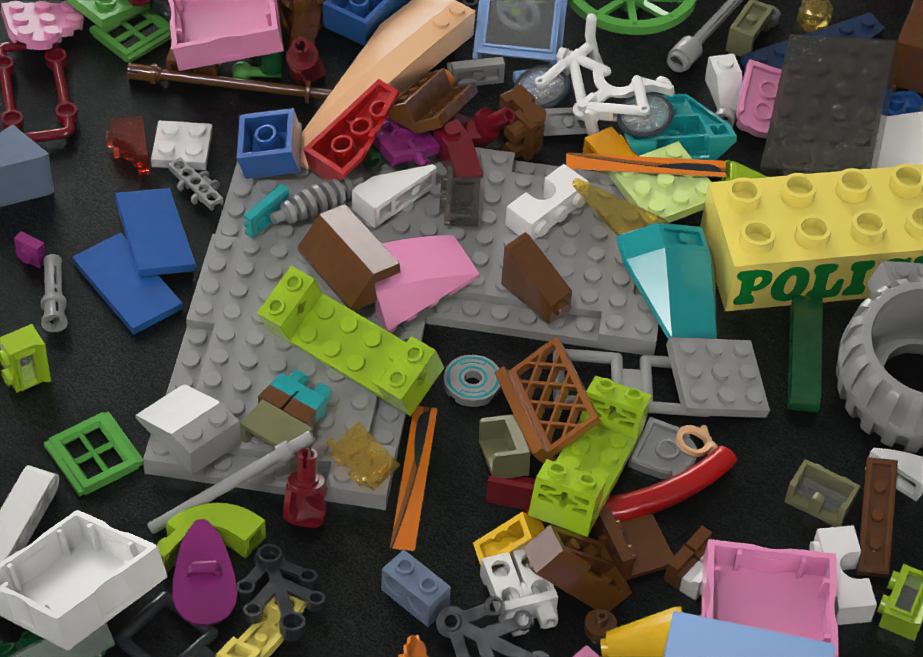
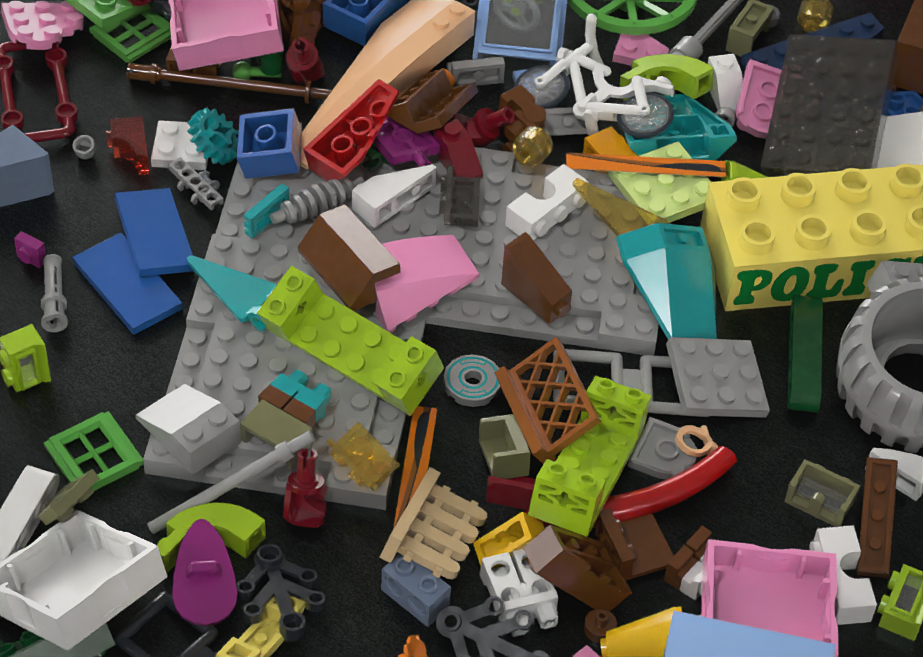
(76, 491): none -> olive plate
(85, 143): none -> light grey hinge
(213, 136): none -> teal gear
(236, 290): none -> teal flag
(423, 532): none -> tan fence
(532, 146): none -> clear yellow head
(635, 47): none -> bright pink wing
(684, 72): none -> lime arch

